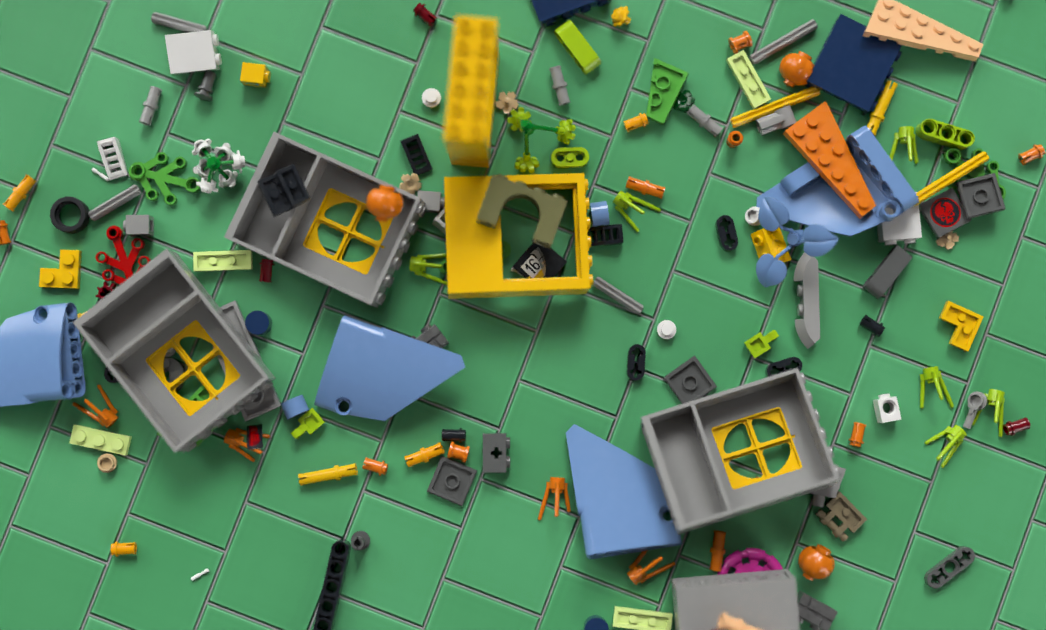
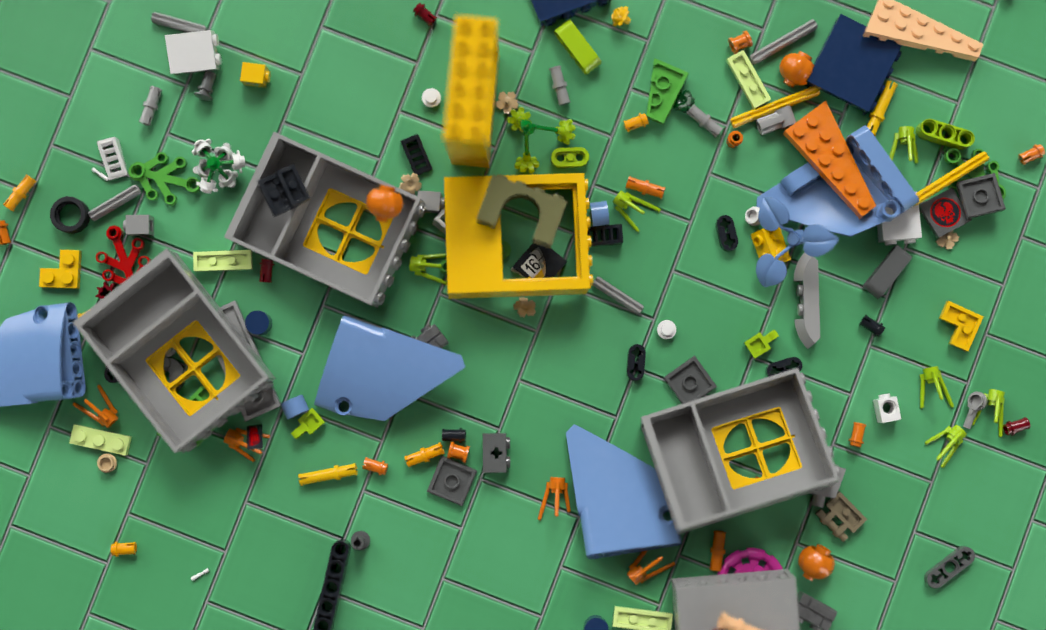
(525, 306): none -> tan plant

